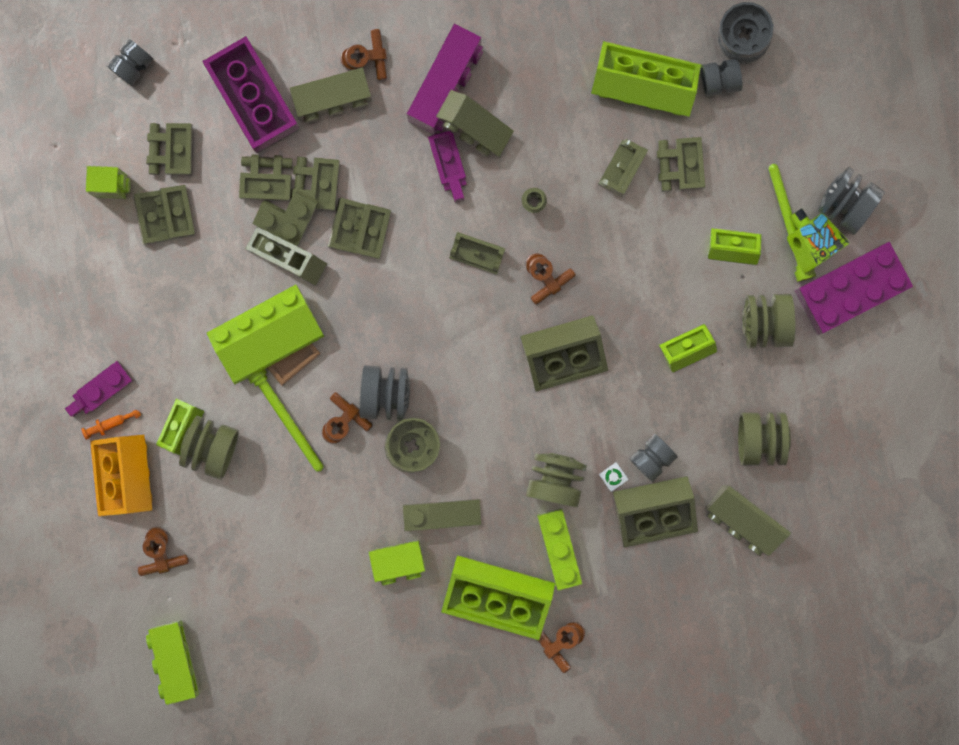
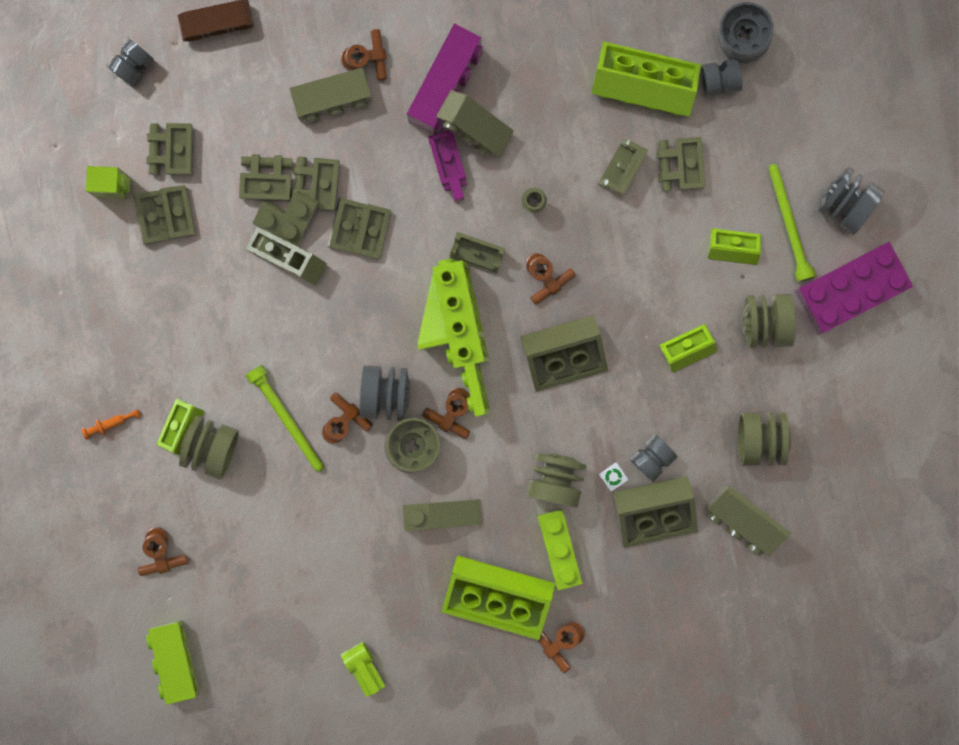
(99, 389): magenta hinge -> none
(121, 475): light orange slope -> none
(215, 20): none -> reddish brown beam
(250, 94): magenta brick -> none
(265, 334): lime slope -> none
(290, 366): medium nougat tile -> none
(360, 663): none -> lime piece
(396, 562): lime brick -> none
(443, 327): none -> lime wedge
(446, 422): none -> dark orange piece
(814, 240): torso -> none

